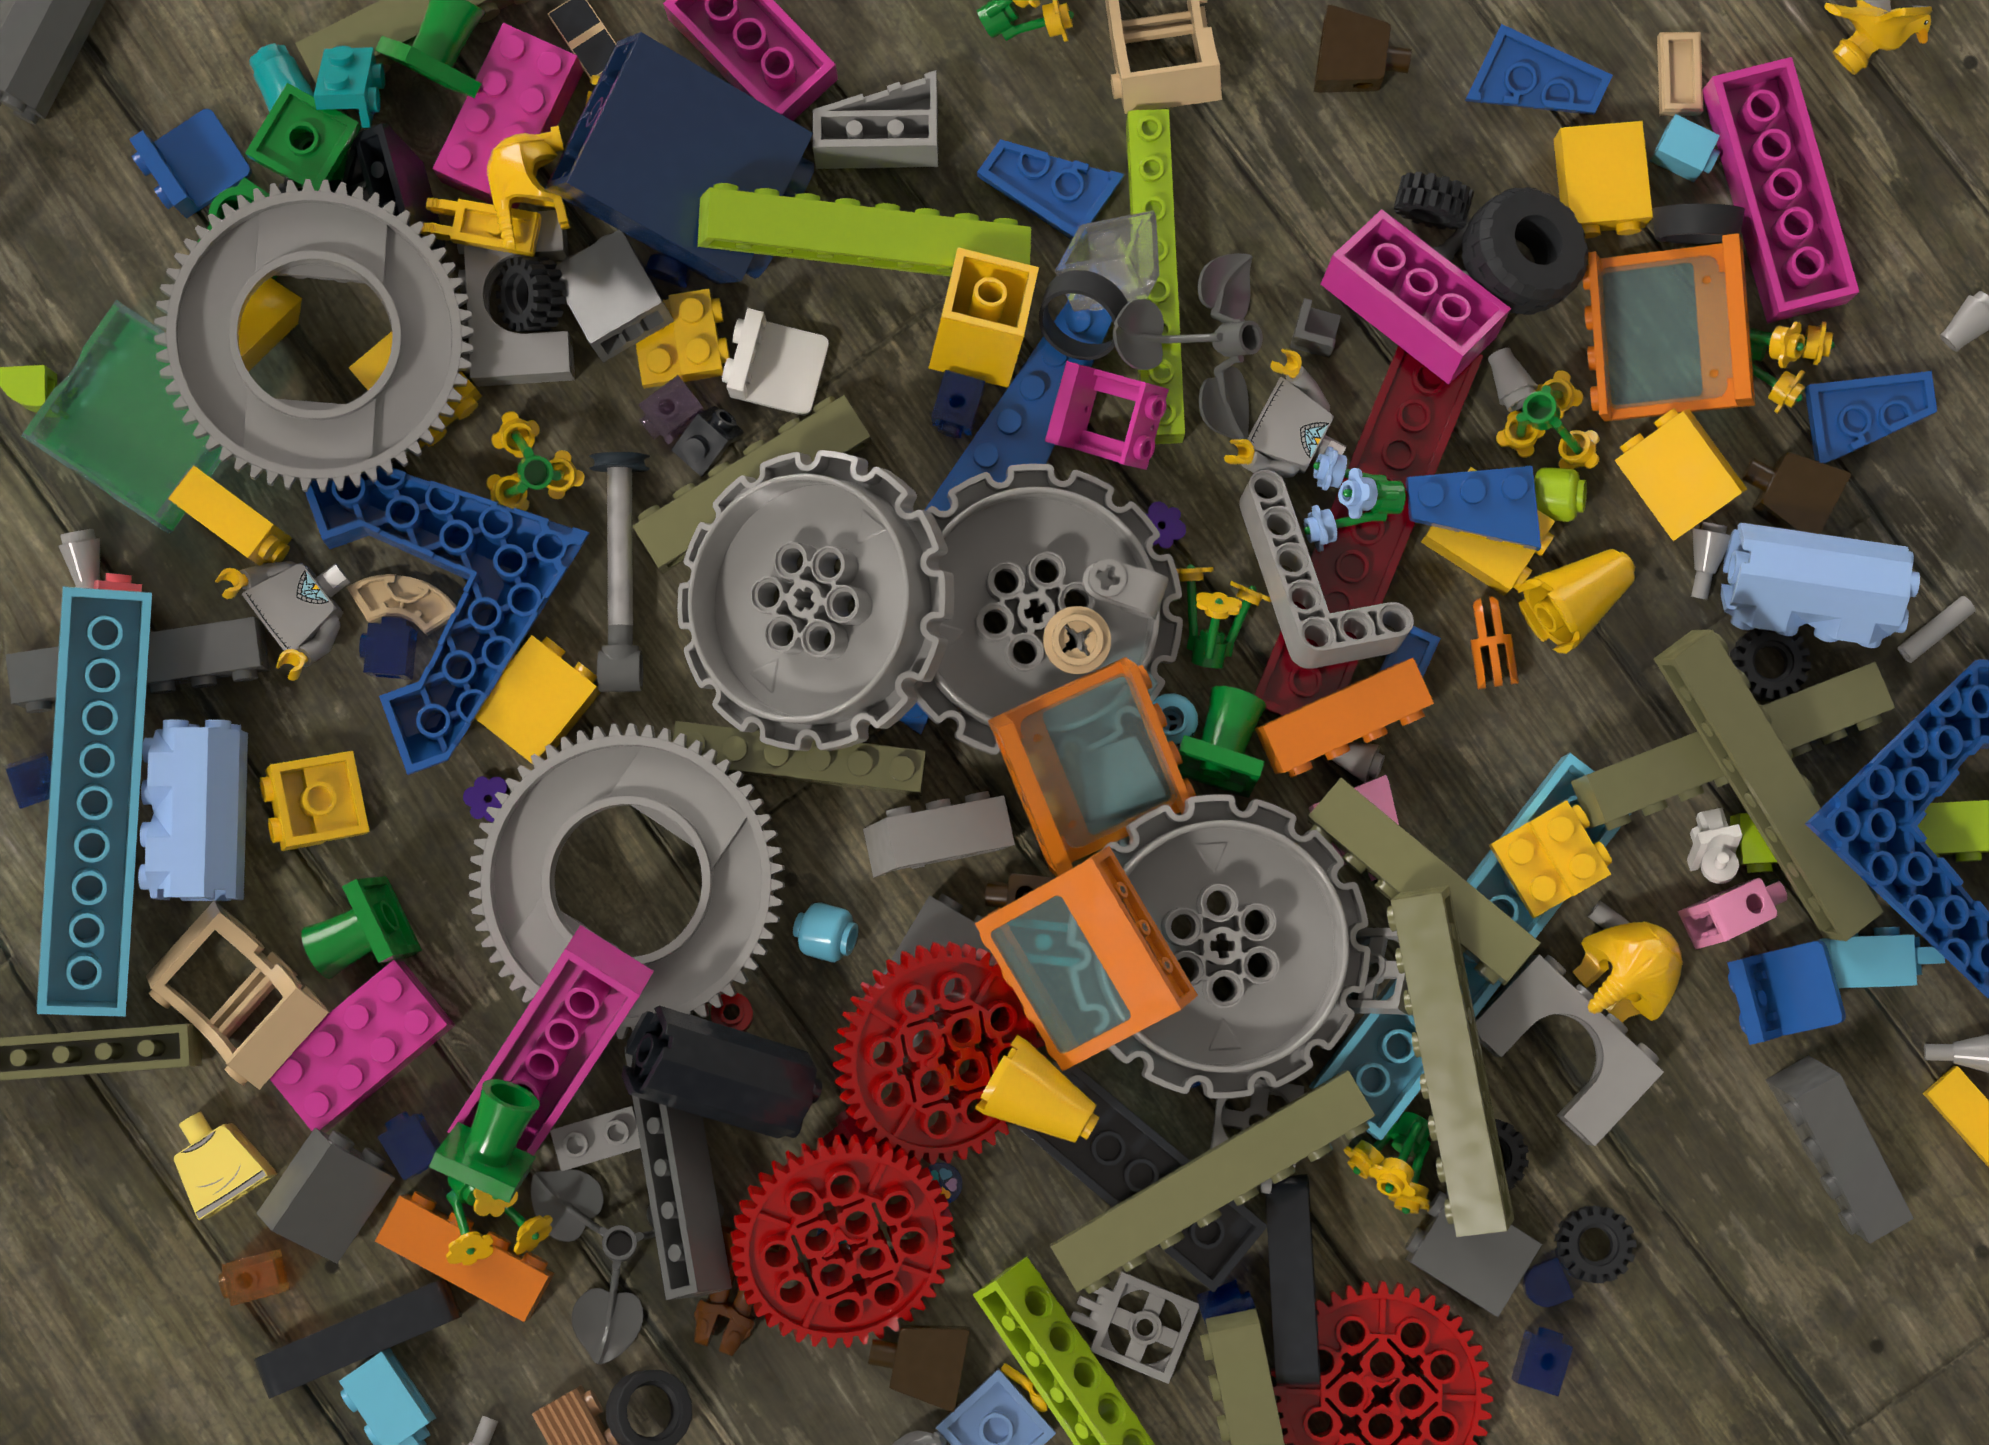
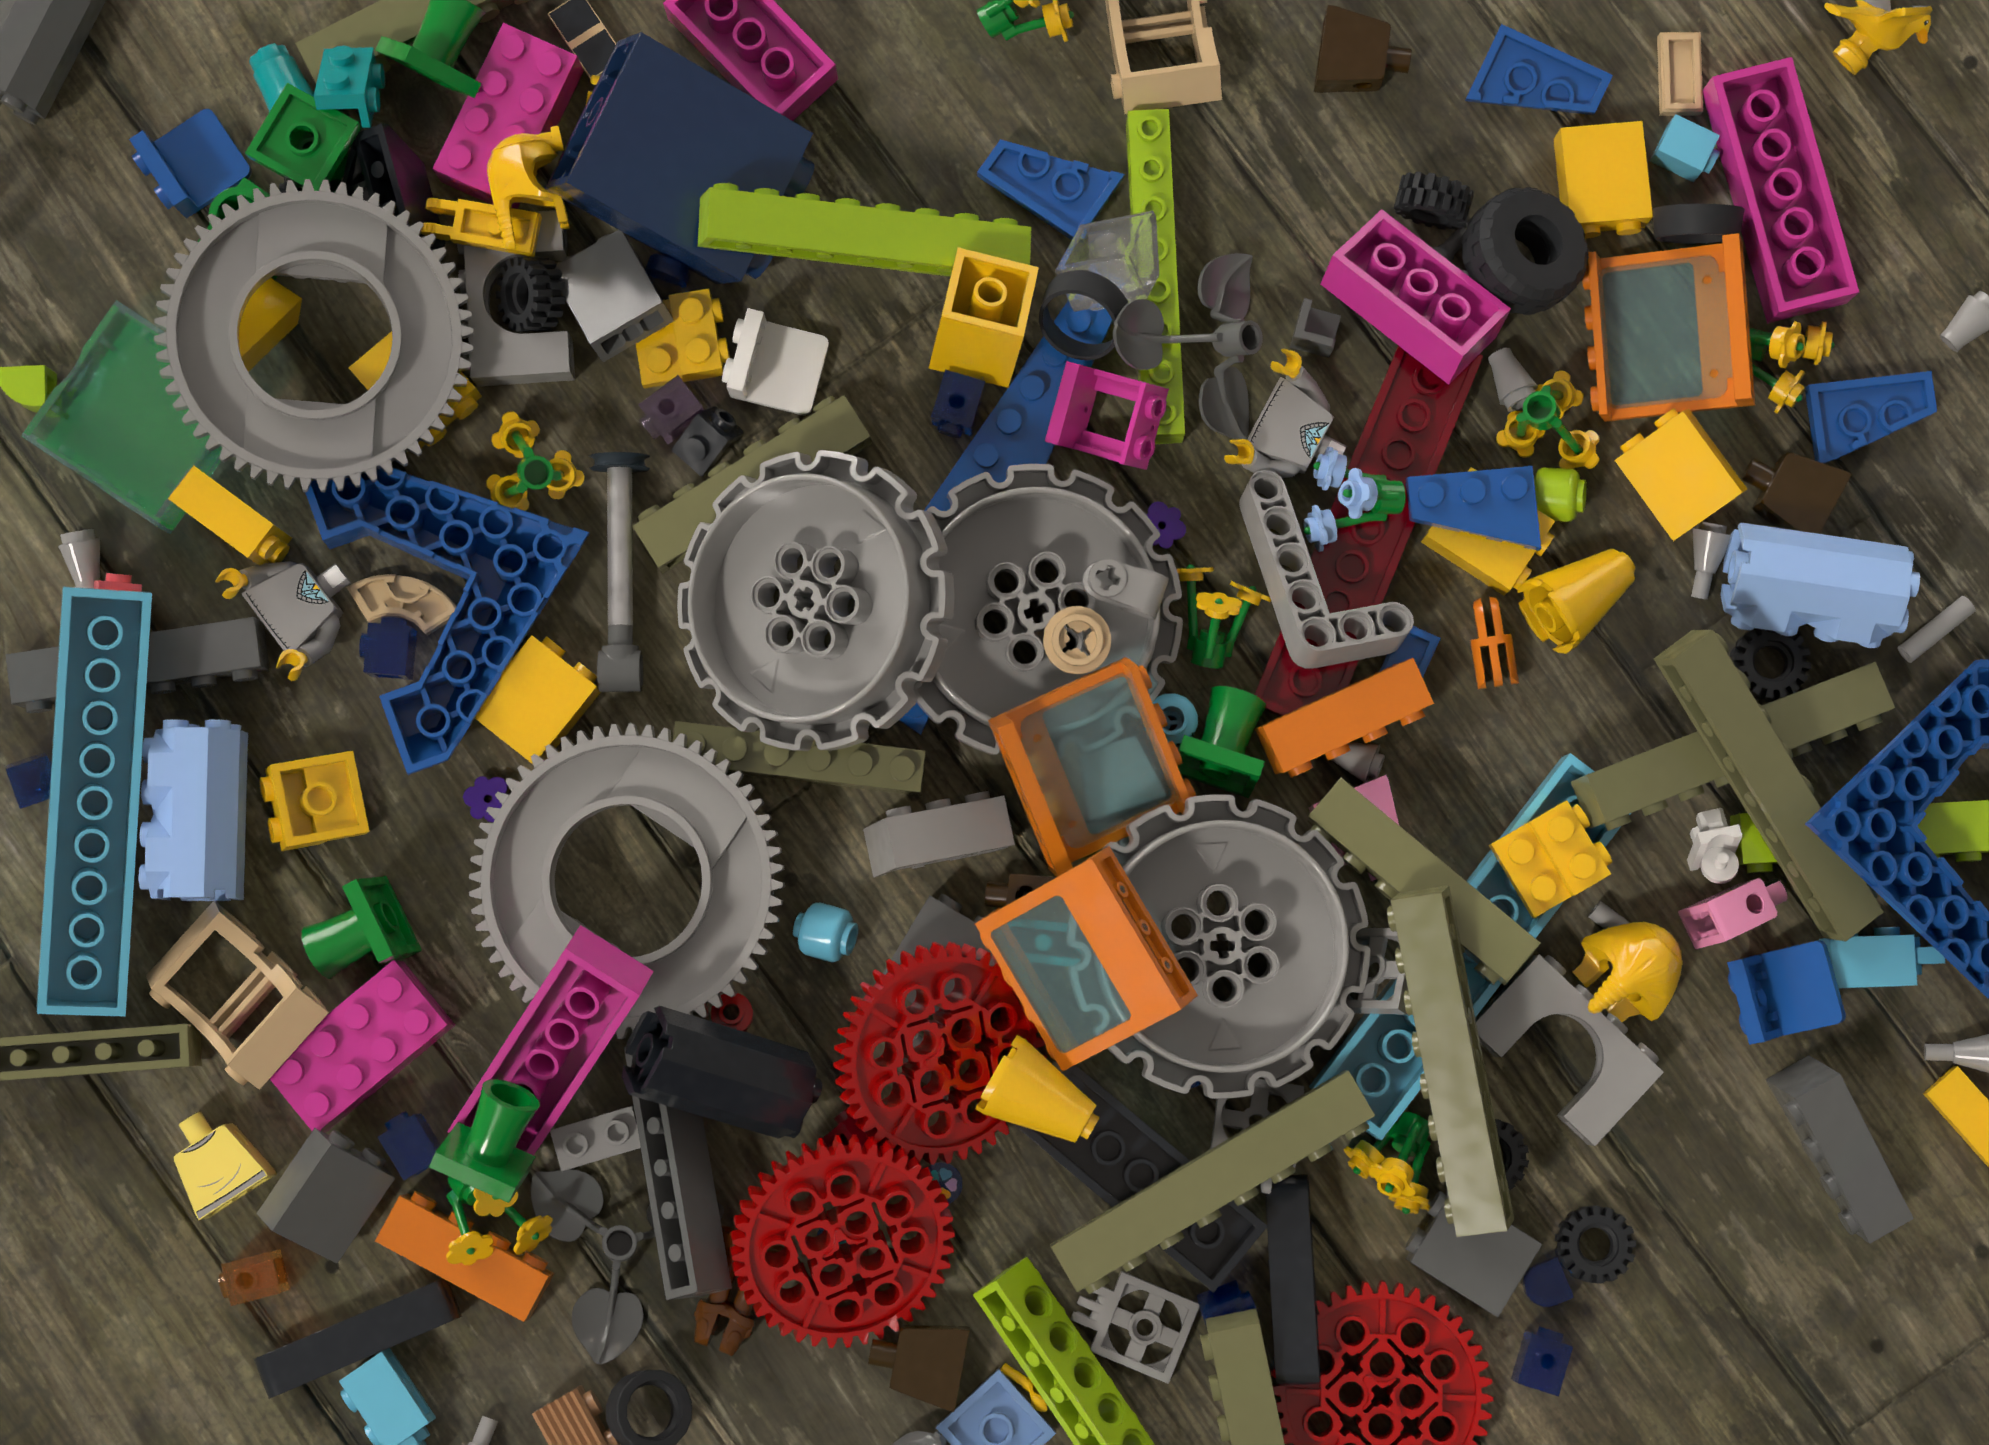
(880, 129): light grey wedge -> none

